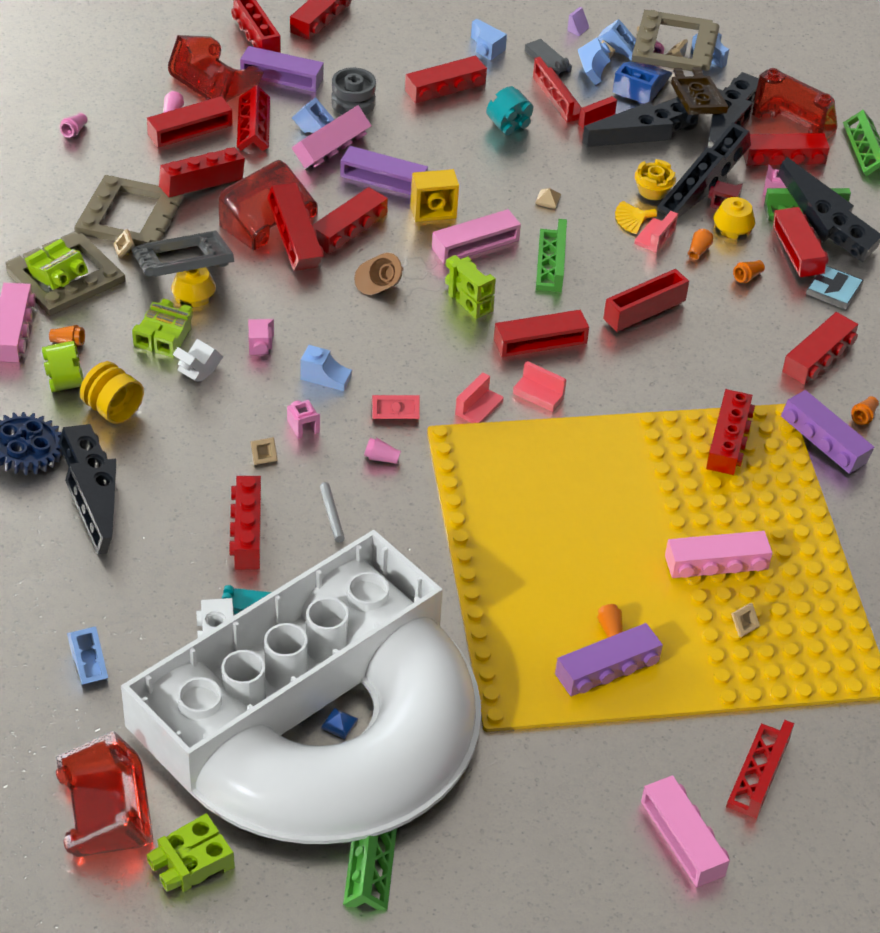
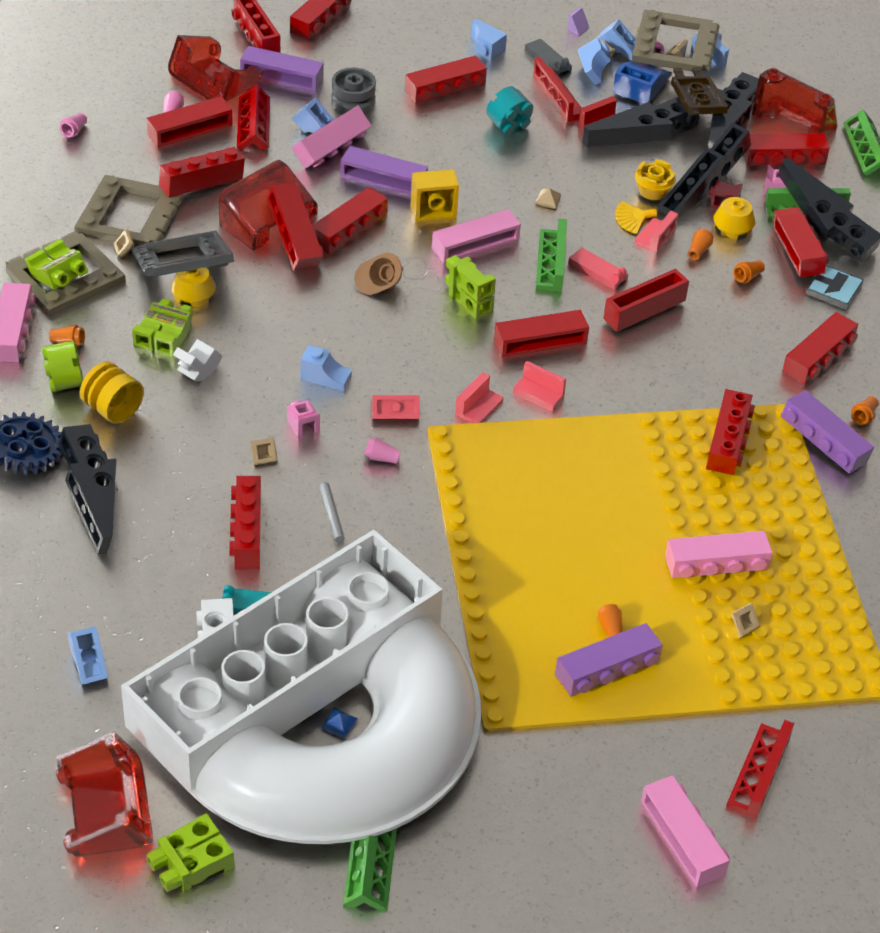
(260, 336): bright pink window -> none
(598, 268): none -> coral hinge

